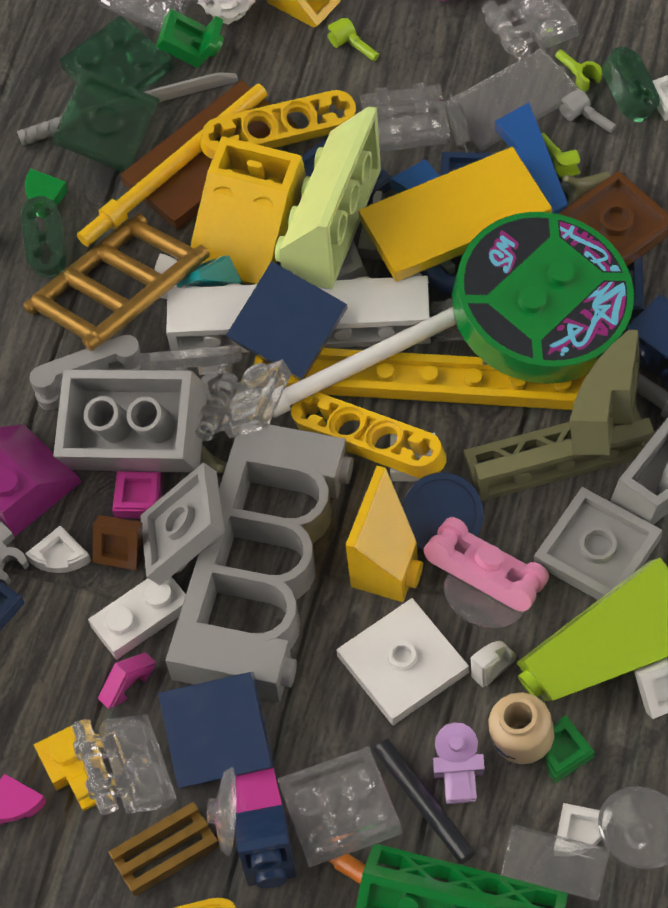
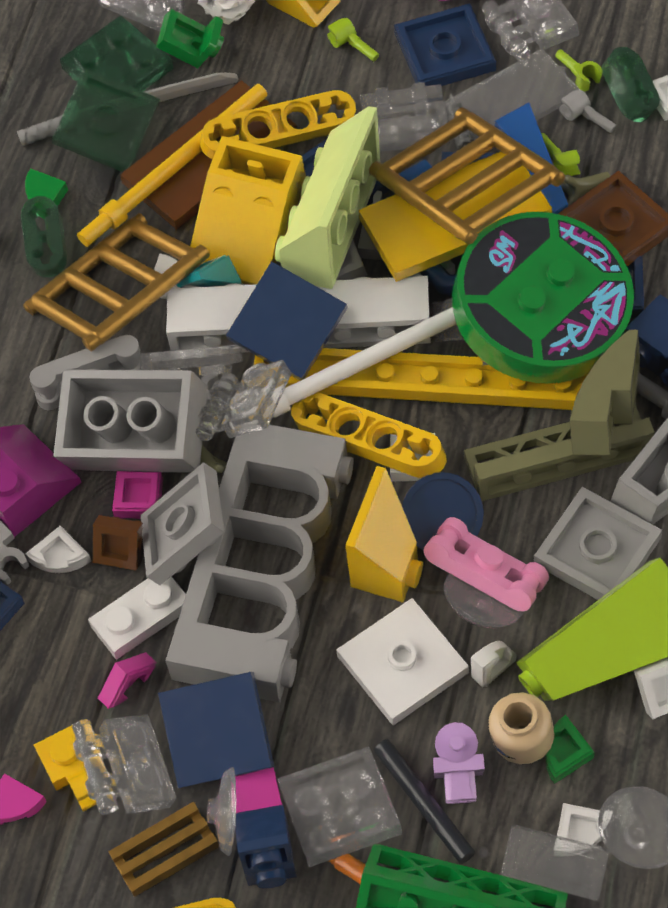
(441, 209): none -> pearl gold bar
(445, 47): none -> dark blue tile

